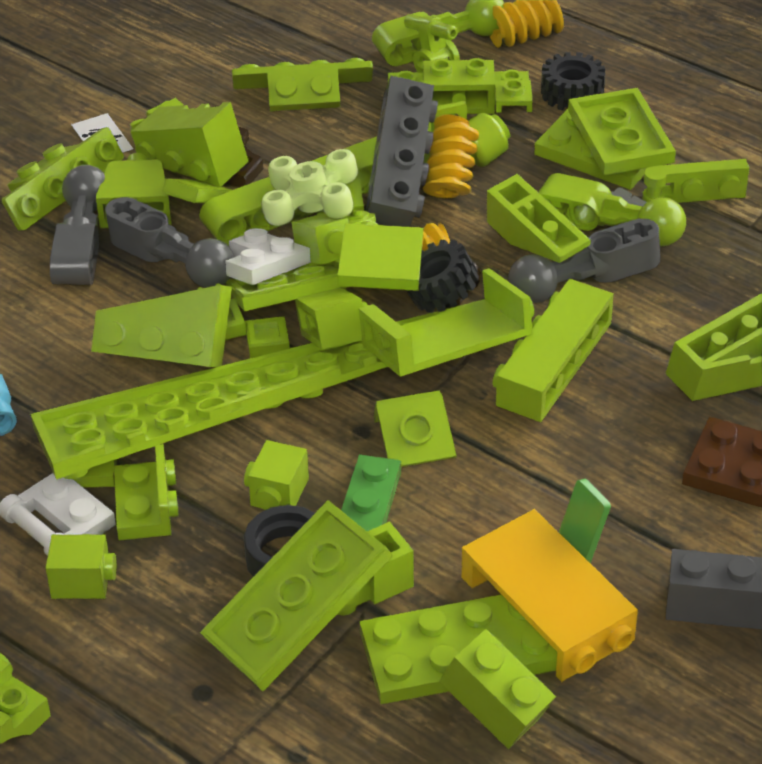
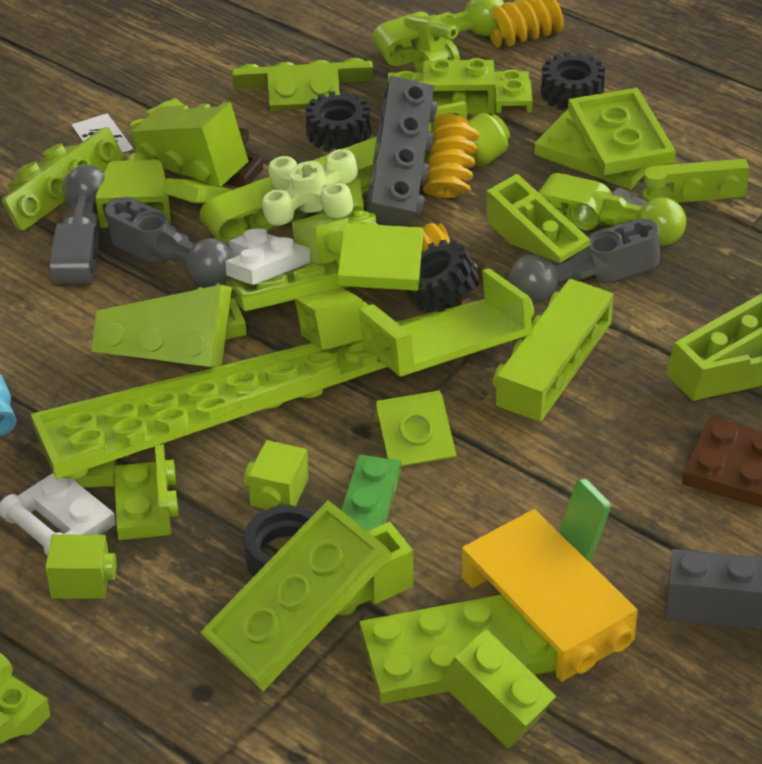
(266, 336): lime tile -> none
(338, 121): none -> black tyre

